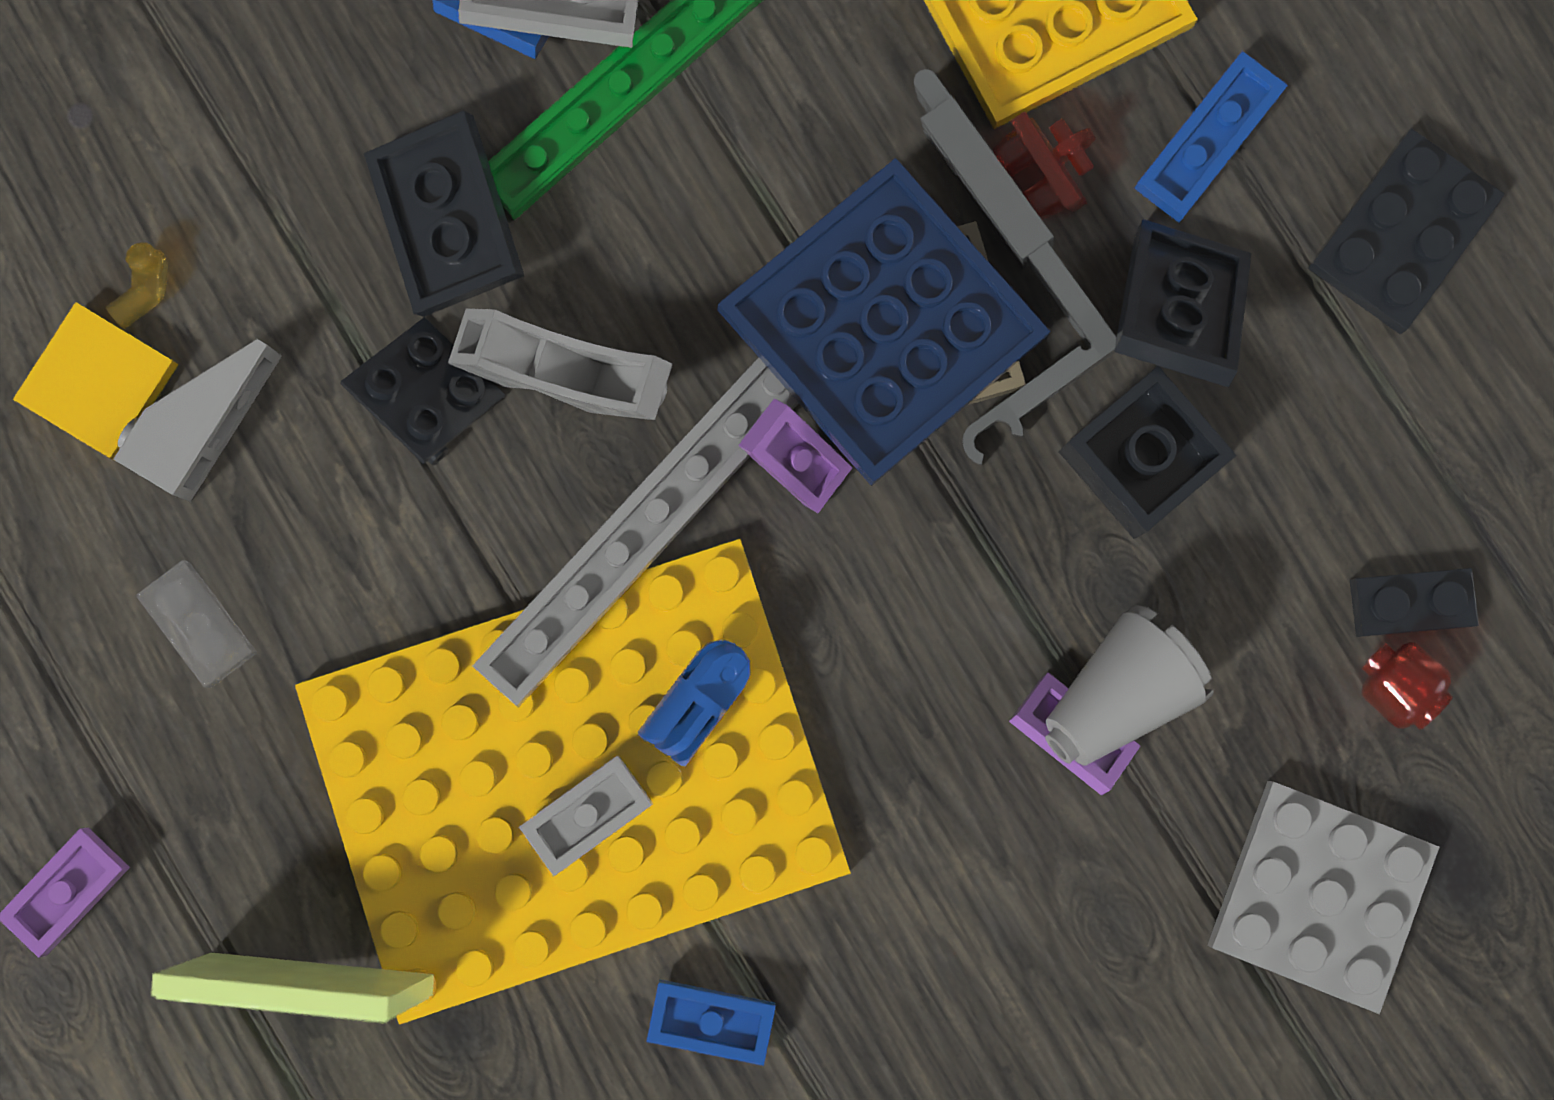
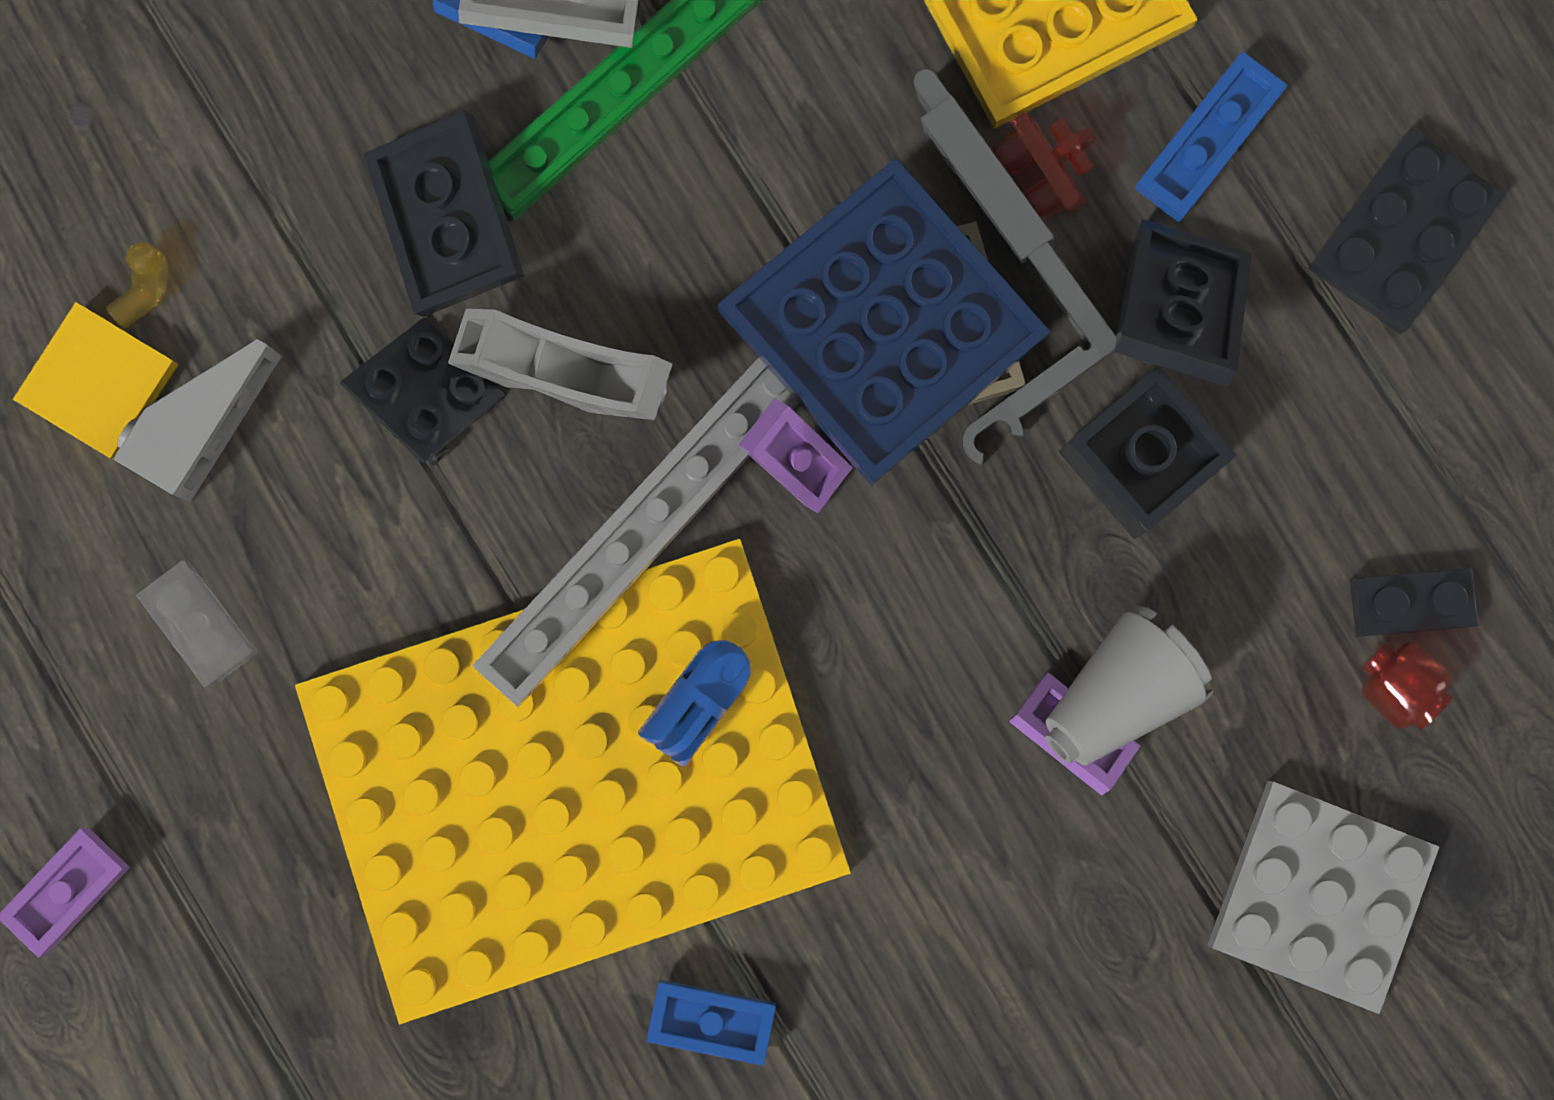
(293, 986): yellowish green tile -> none
(586, 815): light grey plate -> none

